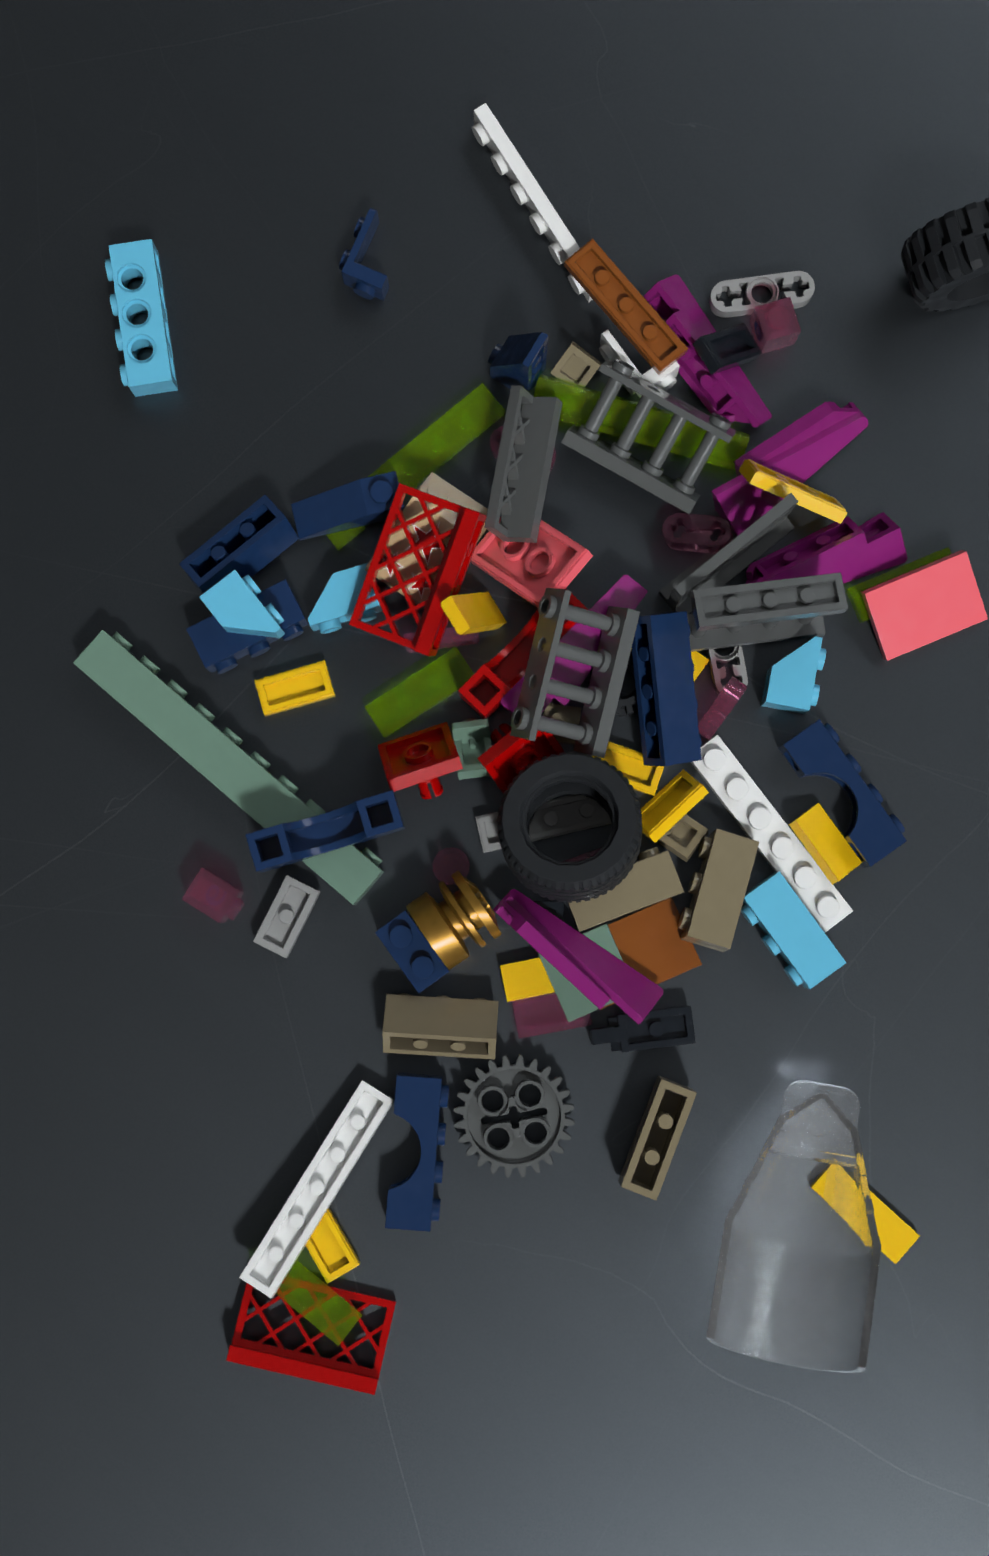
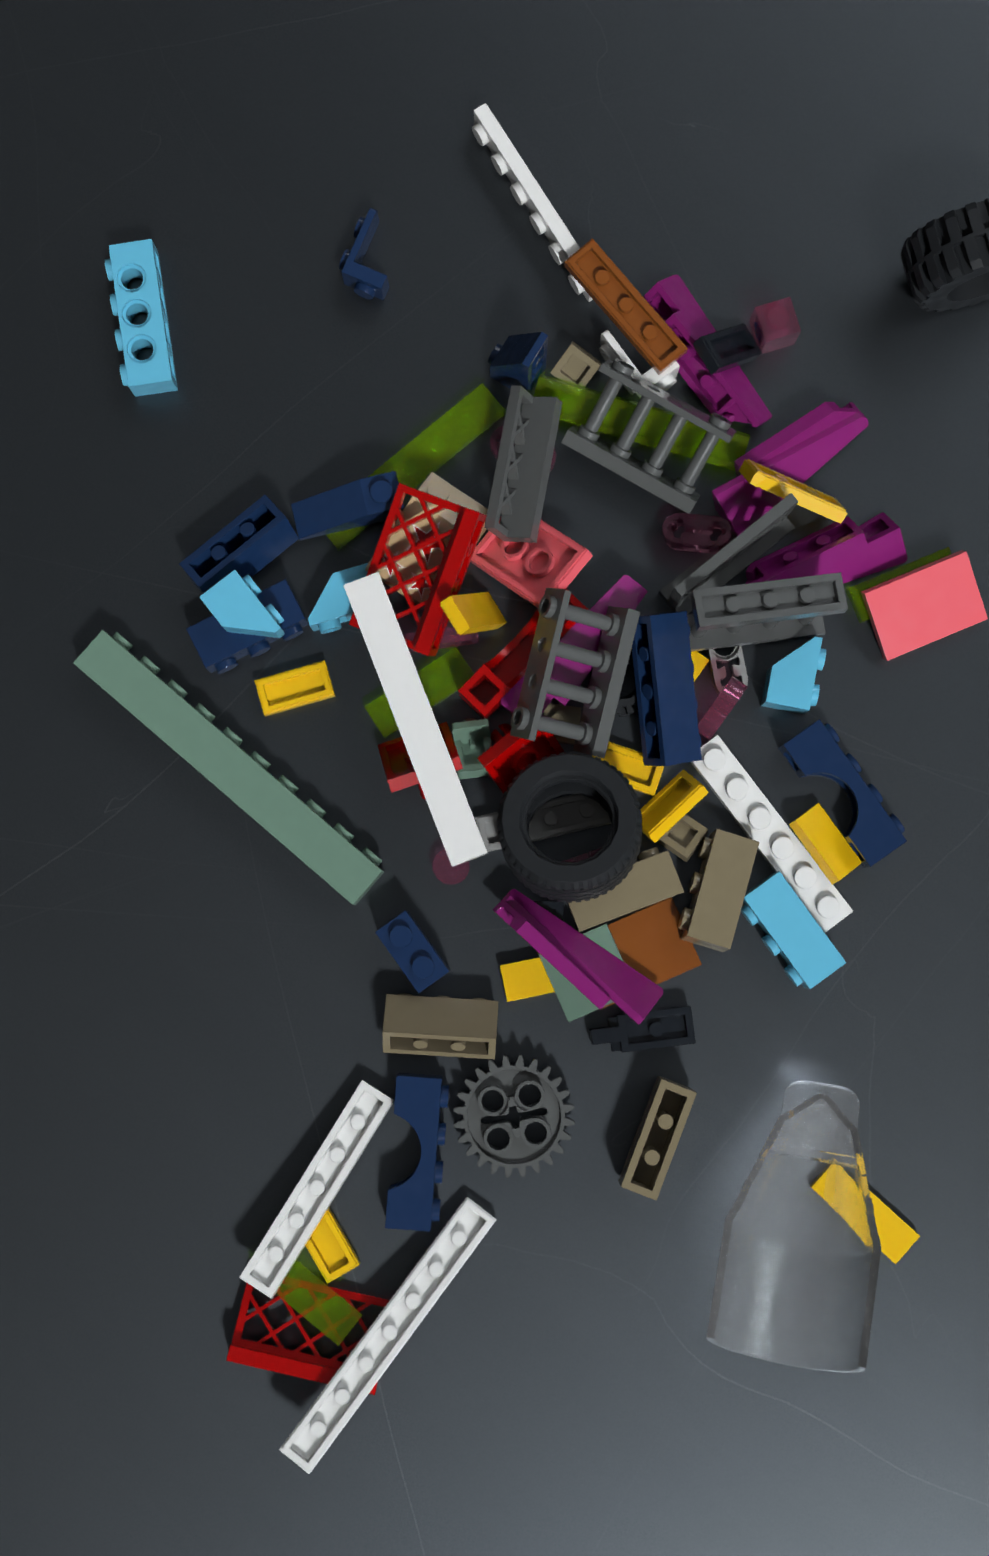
(214, 896): clear pink brick -> none
(287, 916): light grey plate -> none
(325, 832): dark blue arch -> none
(387, 1335): none -> white tile
(415, 719): none -> white tile
(454, 919): pearl gold wheel -> none
(543, 1016): clear pink tile -> none
(734, 286): light grey beam -> none

